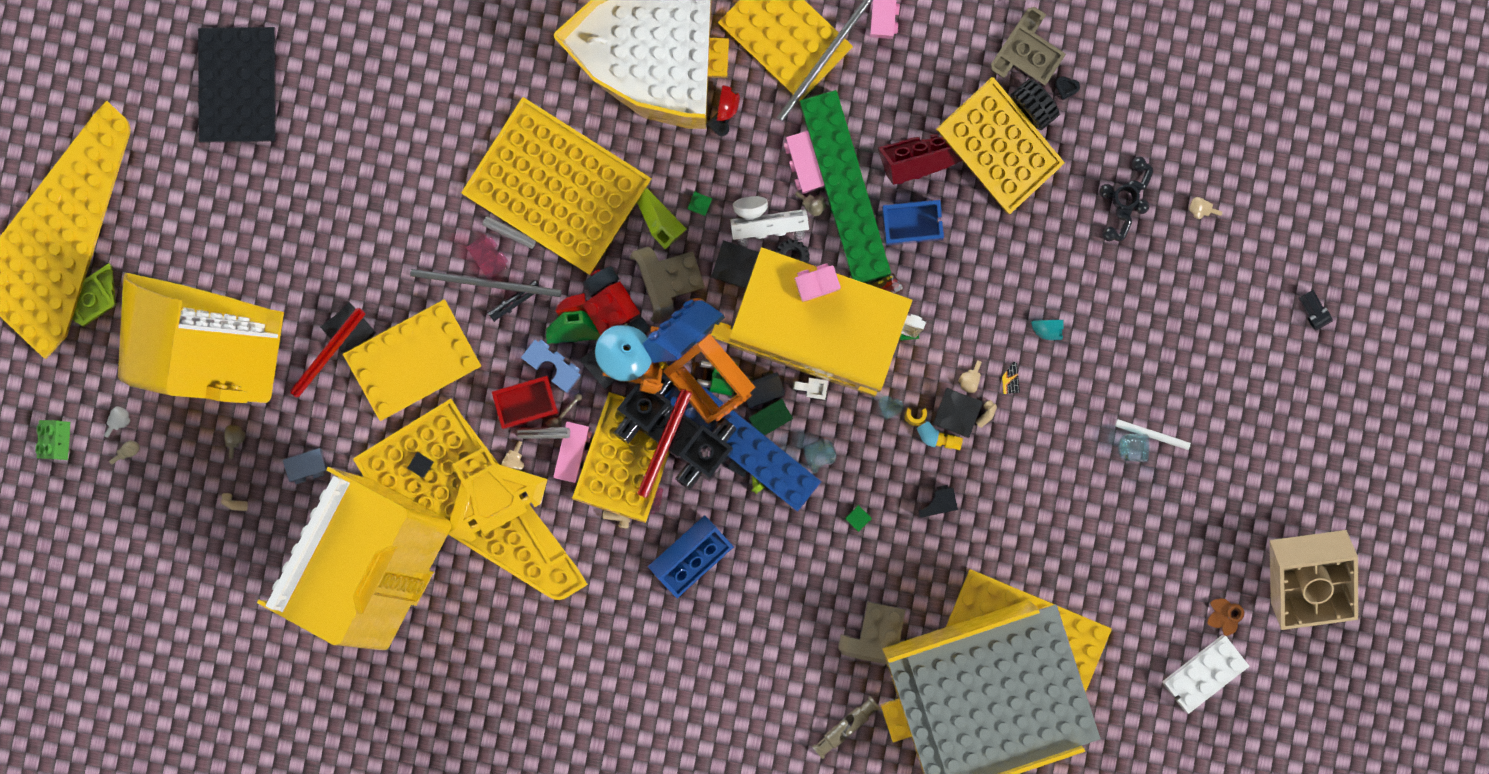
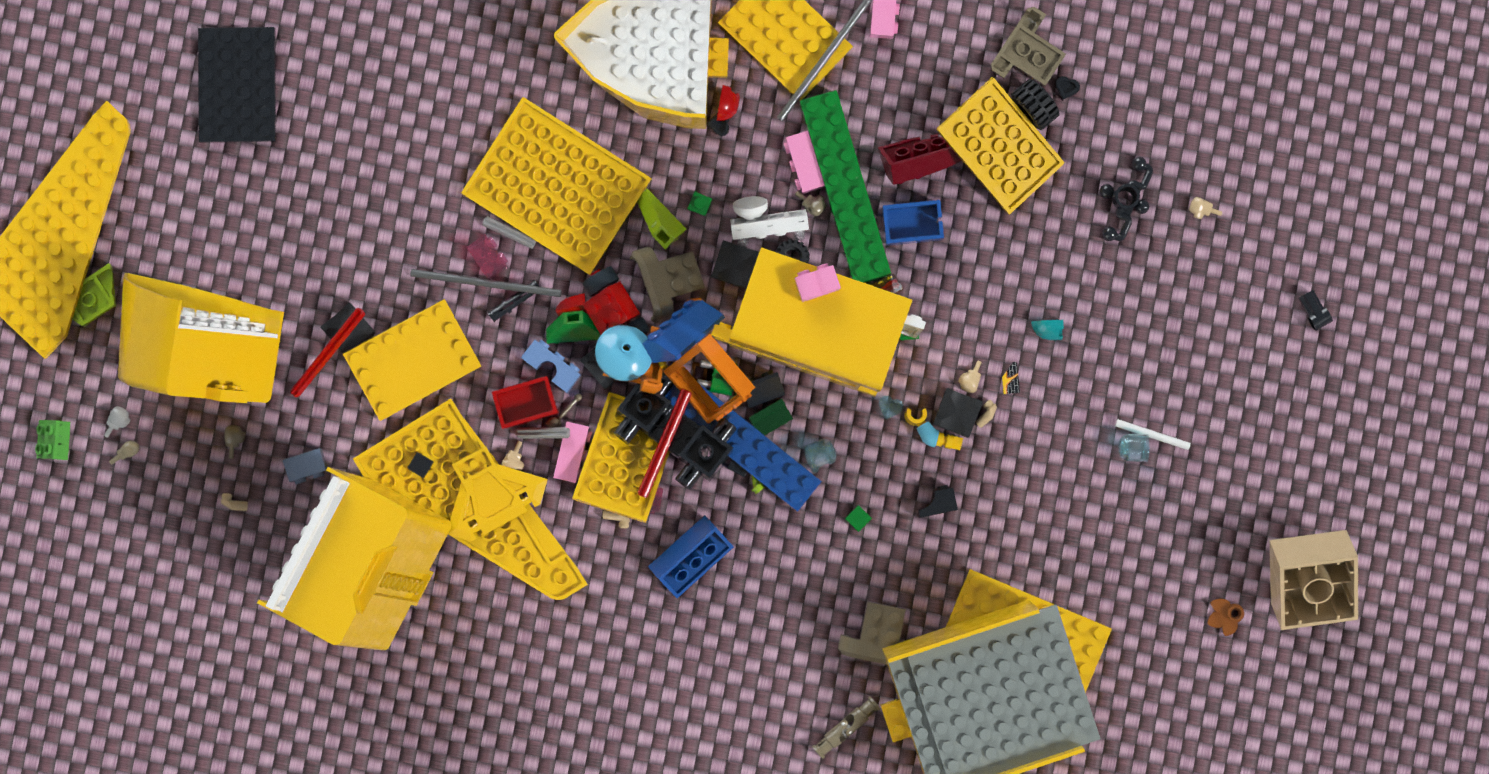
(814, 388): white plate -> none
(1205, 674): white piece -> none

